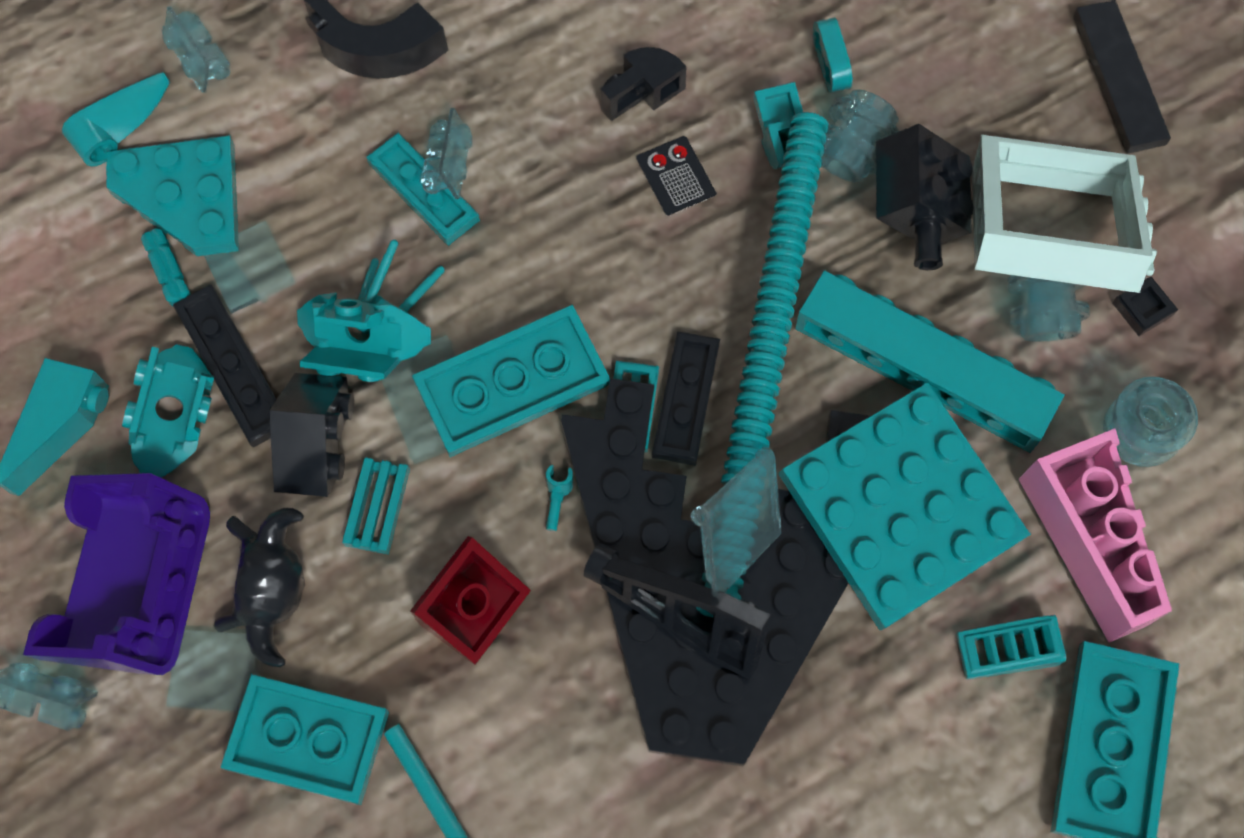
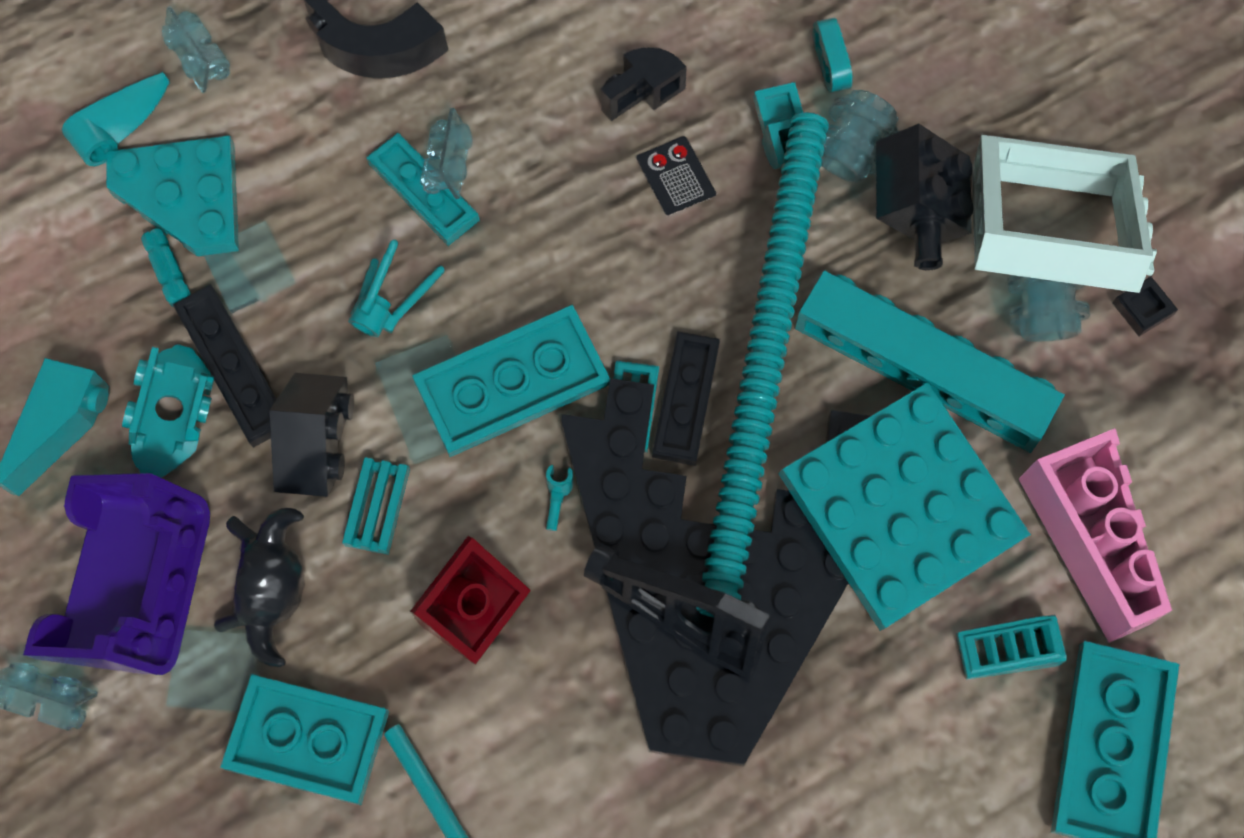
(392, 336): teal piece -> none
(740, 521): clear light blue piece -> none
(1121, 76): black tile -> none
(1166, 407): clear light blue piece -> none

